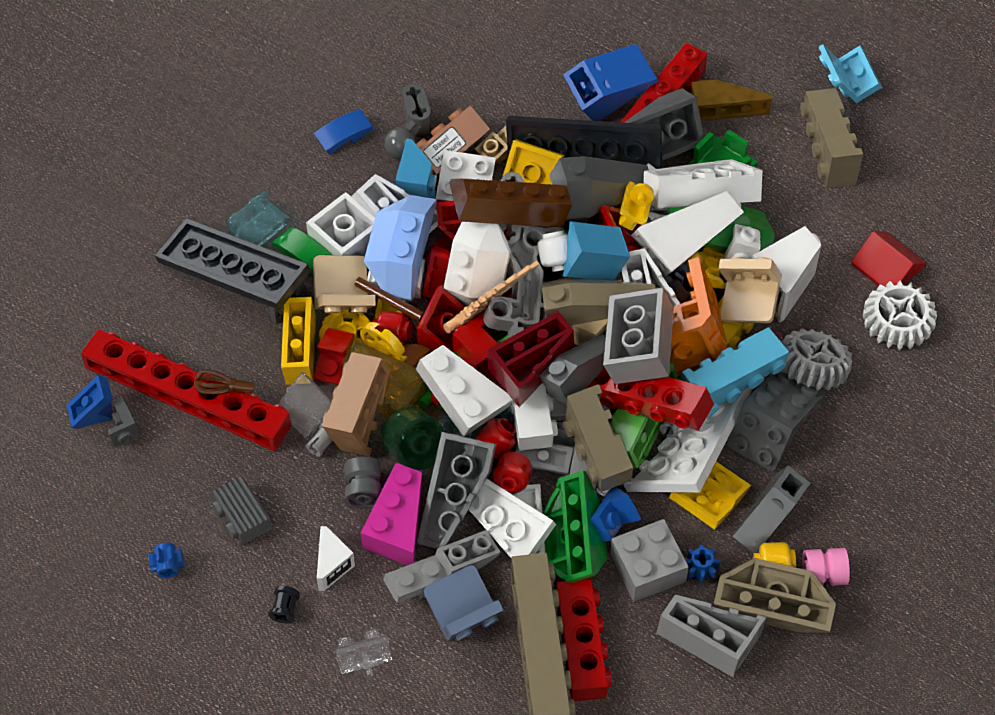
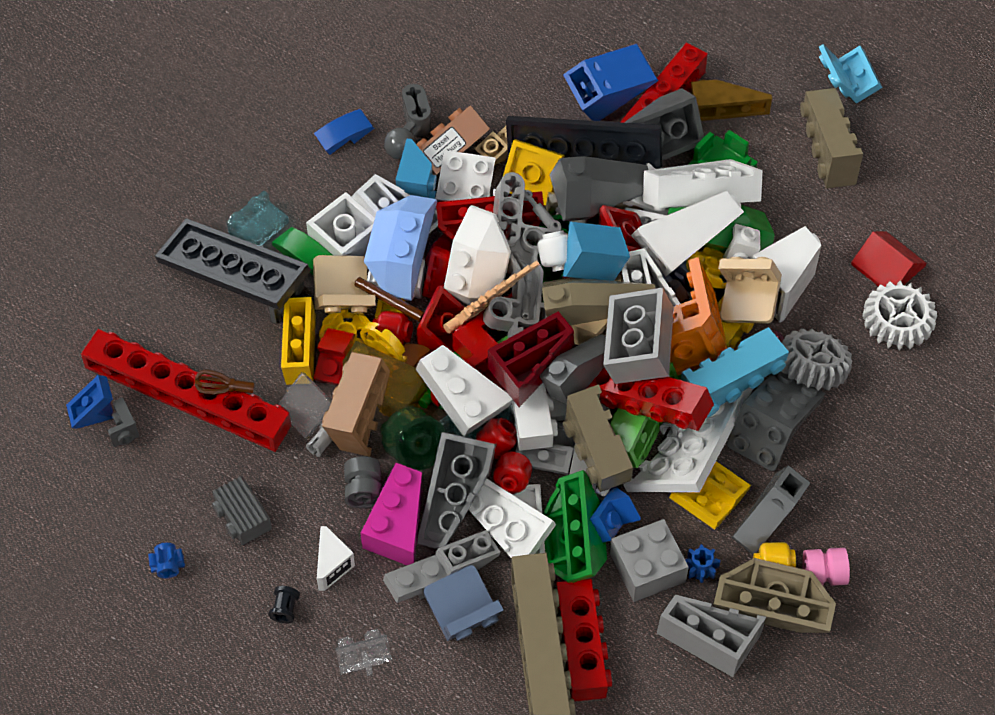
(510, 202): reddish brown wedge -> none
(636, 205): yellow hips -> none

